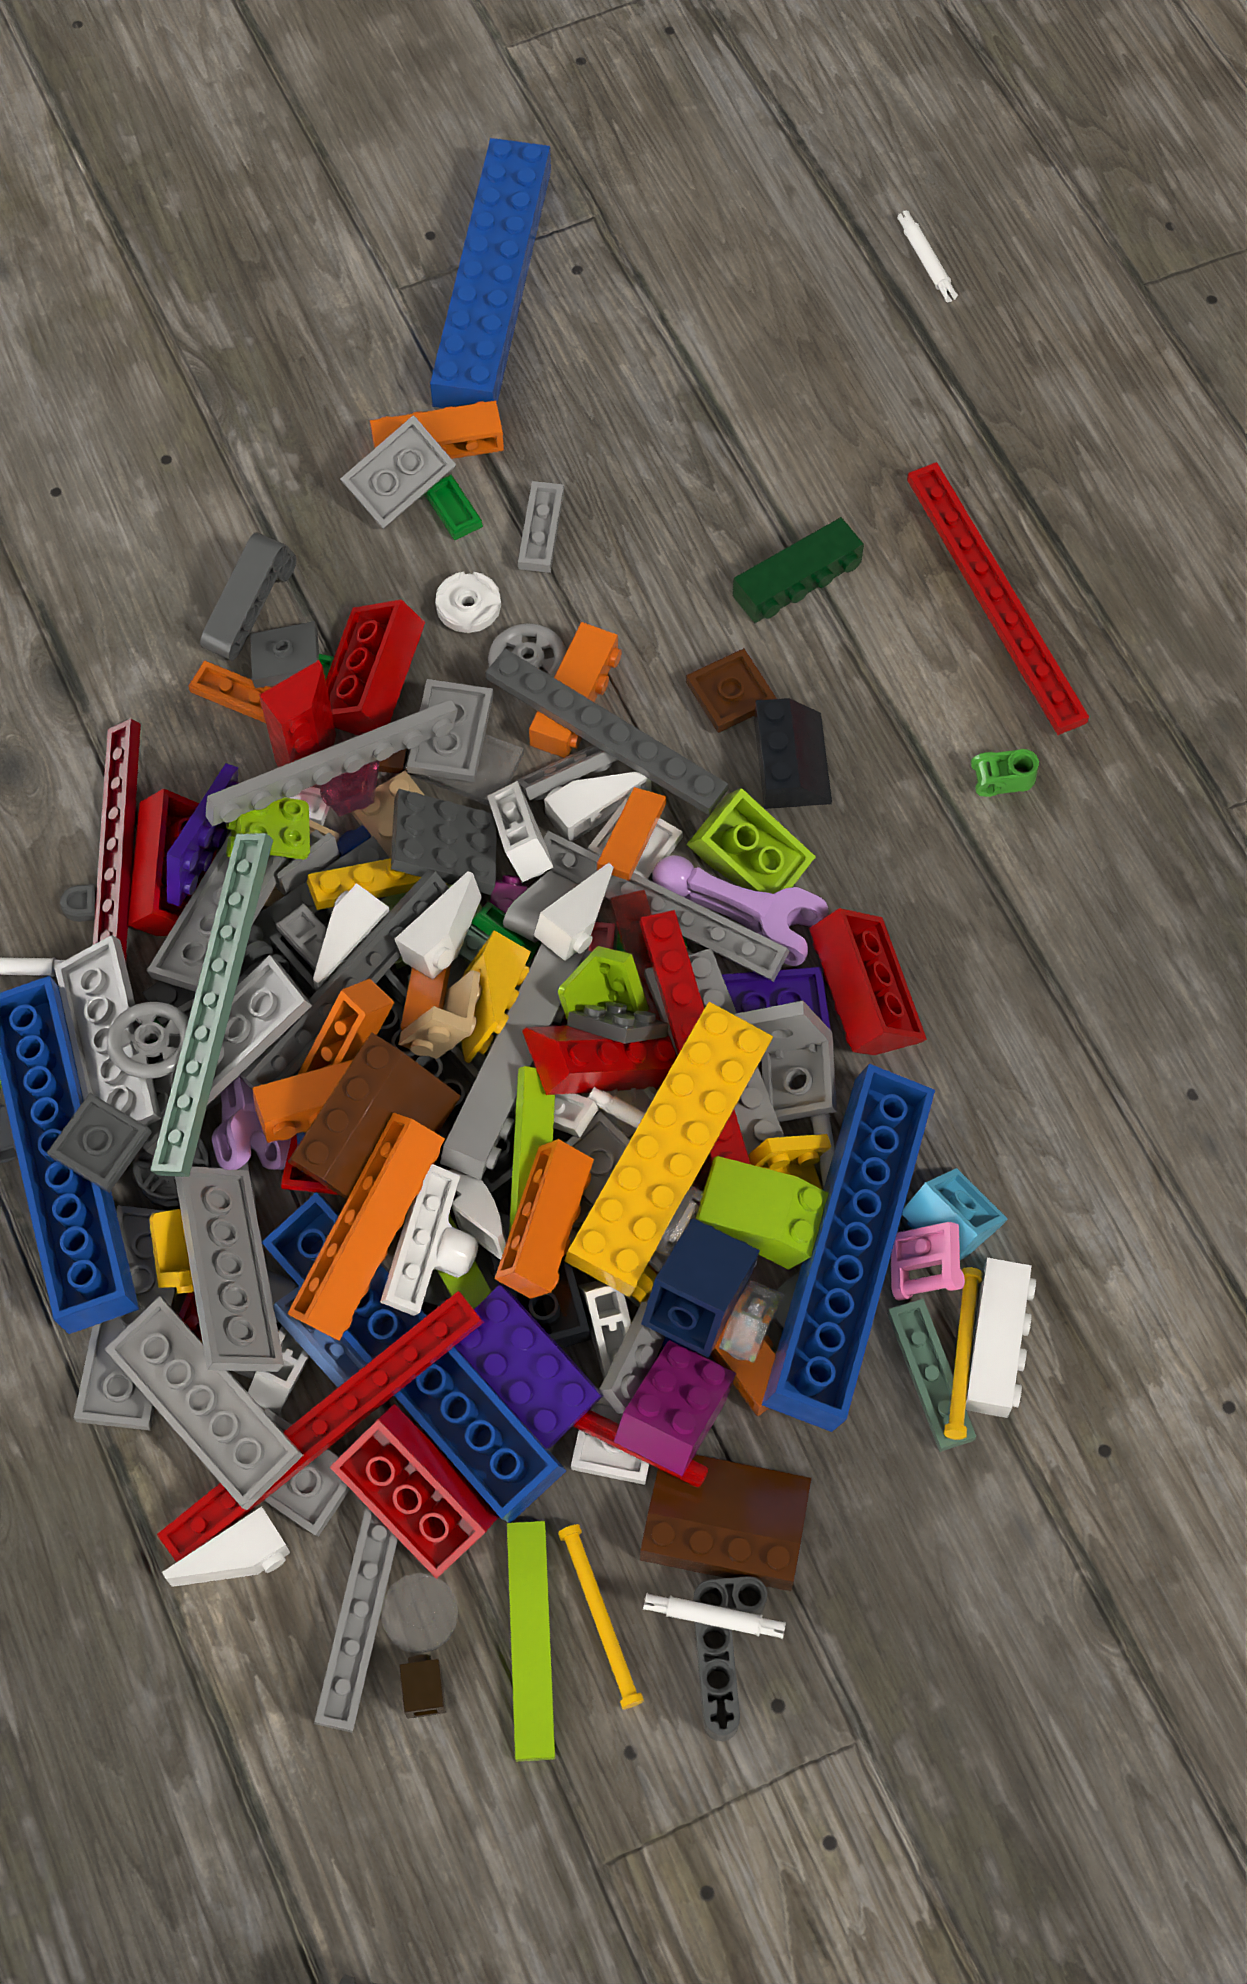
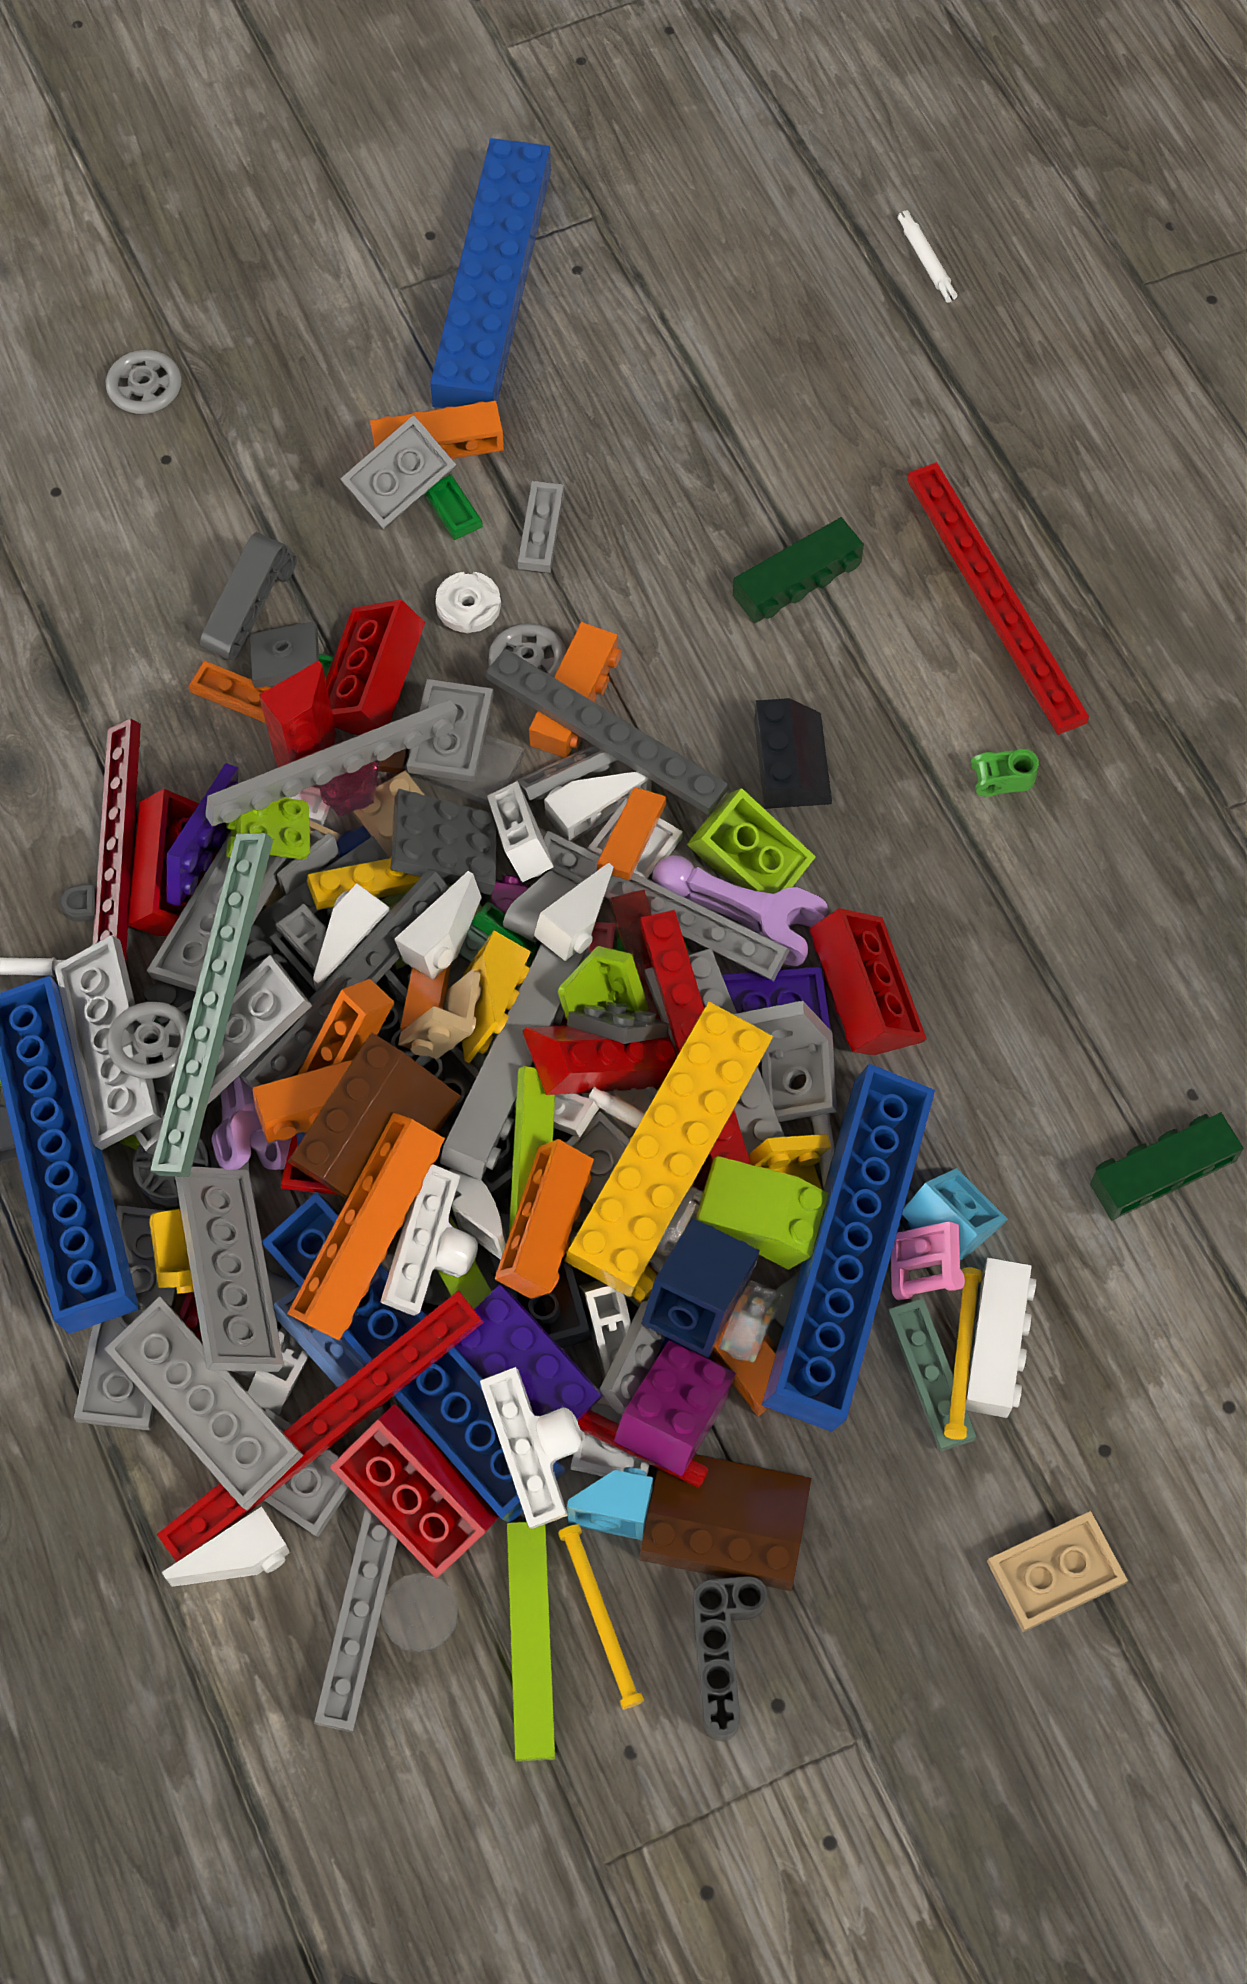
(99, 1142): dark grey plate -> none
(150, 403): none -> light grey plate
(422, 1687): dark brown brick -> none
(531, 1445): none -> white plate
(614, 1504): none -> medium azure slope
(714, 1615): white piece -> none
(729, 689): reddish brown plate -> none
(1057, 1571): none -> tan plate
(1165, 1165): none -> dark green brick

